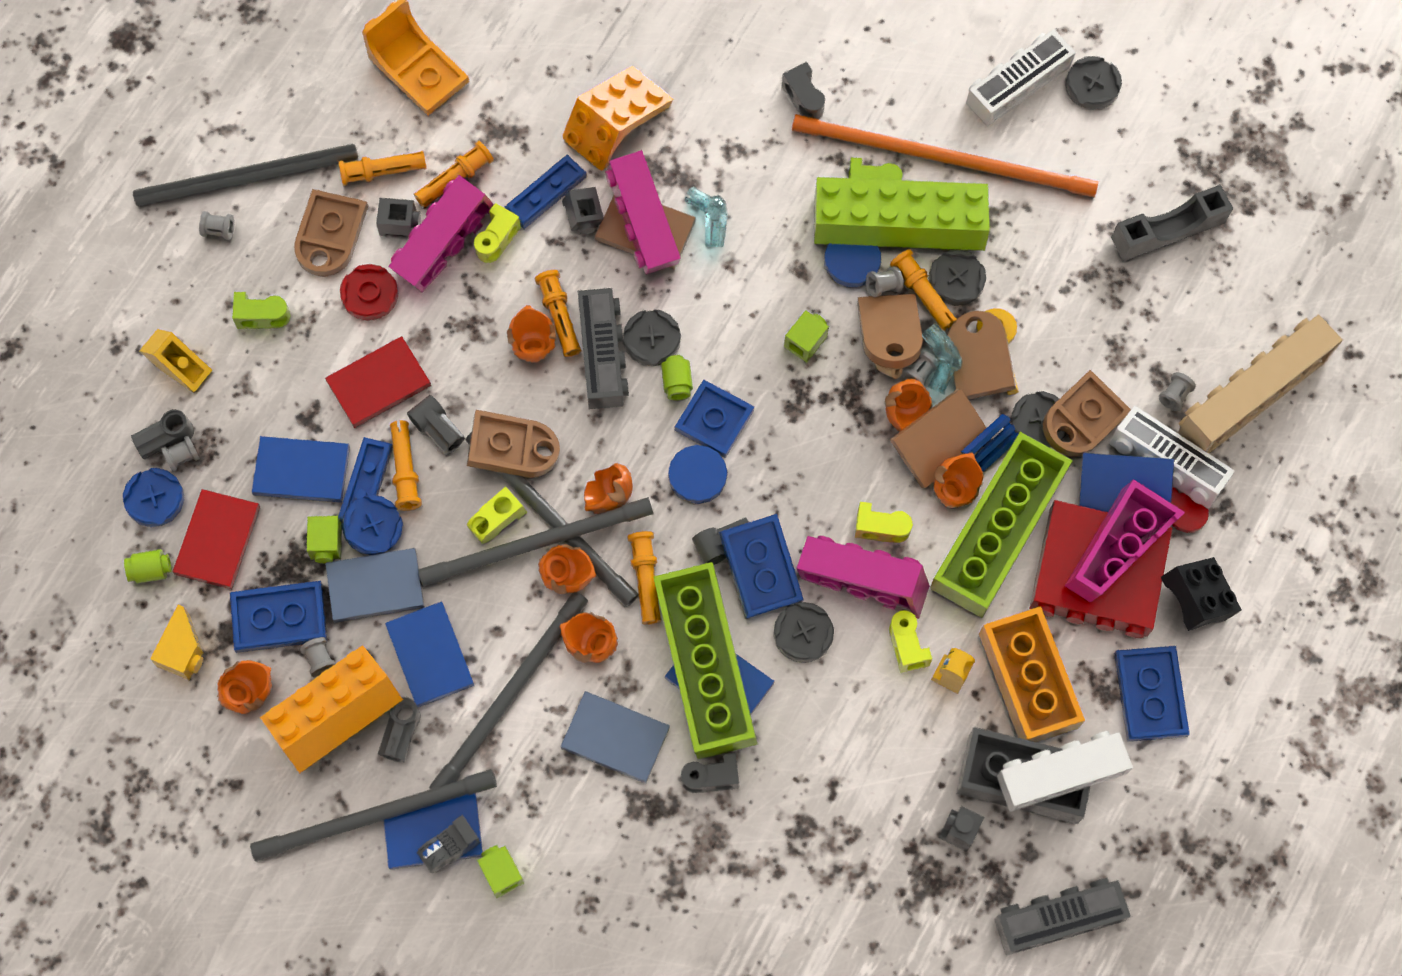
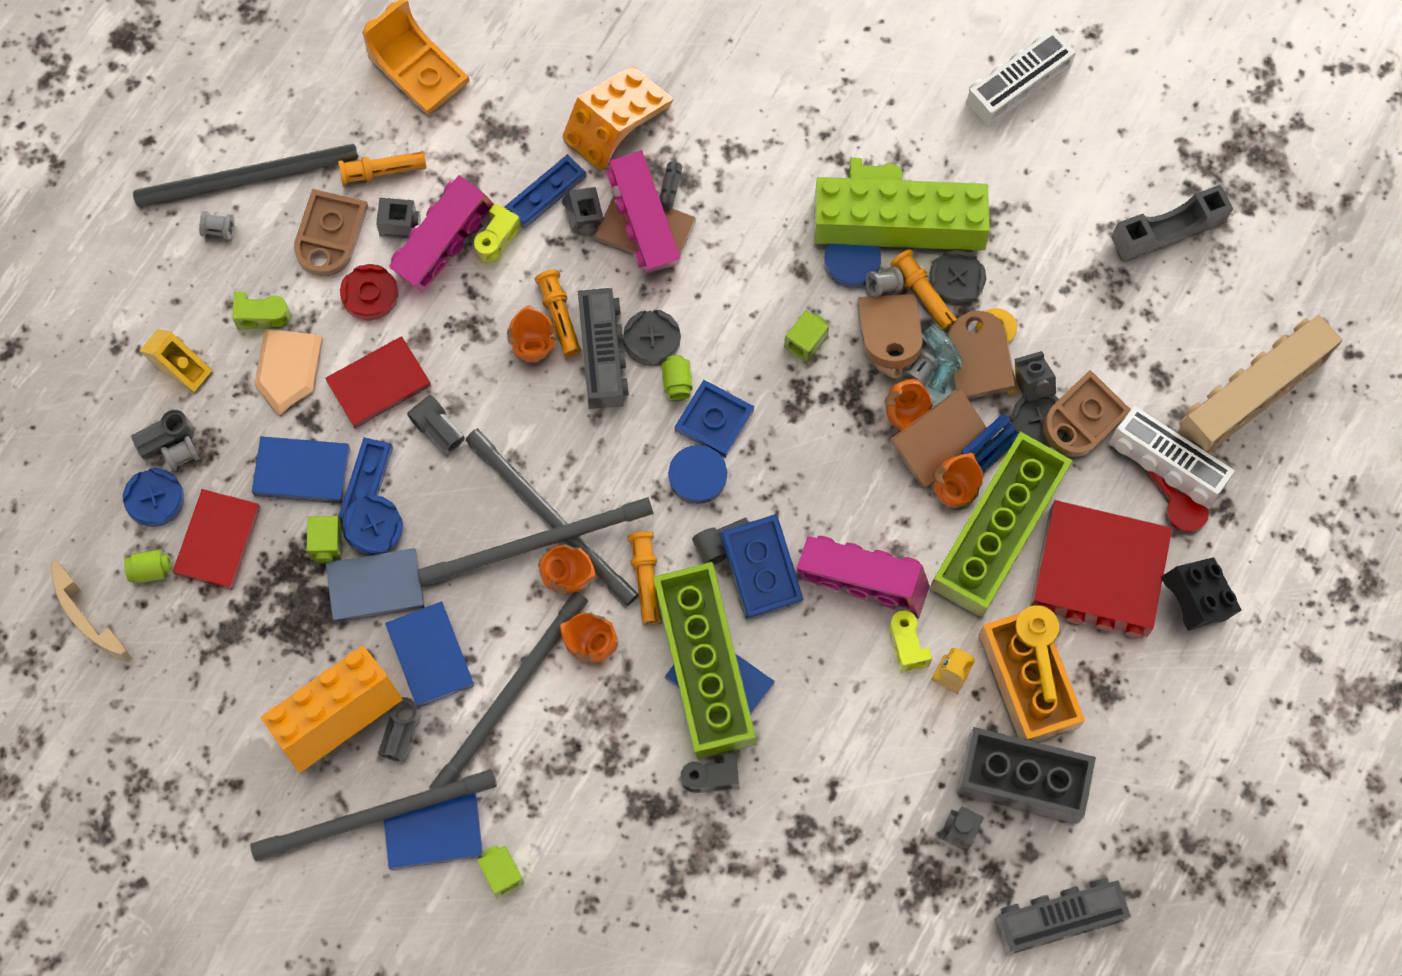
(65, 589): none -> tan slope
(179, 646): yellow slope -> none
(244, 686): orange hair -> none
(277, 616): blue tile -> none
(287, 367): none -> light nougat tile
(317, 656): light grey bush -> none
(405, 479): light orange pin -> none
(448, 845): dark grey leg -> none
(463, 166): light orange pin -> none
(495, 515): neon yellow leg -> none
(510, 445): medium nougat tile -> none
(609, 489): orange hair -> none
(615, 737): sand blue tile -> none
(670, 185): none -> dark grey axle
(715, 213): clear light blue arm -> none
(802, 93): dark grey leg -> none
(803, 632): dark grey tile -> none
(882, 526): neon yellow leg -> none
(1035, 376): none -> dark grey brick
(1038, 629): none -> yellow piece
(1064, 771): white brick -> none
(1071, 183): orange piece -> none
(1093, 82): dark grey tile -> none
(1107, 474): blue tile -> none
(1125, 534): dark pink wedge -> none
(1151, 693): blue tile -> none
(1177, 391): light grey bush -> none

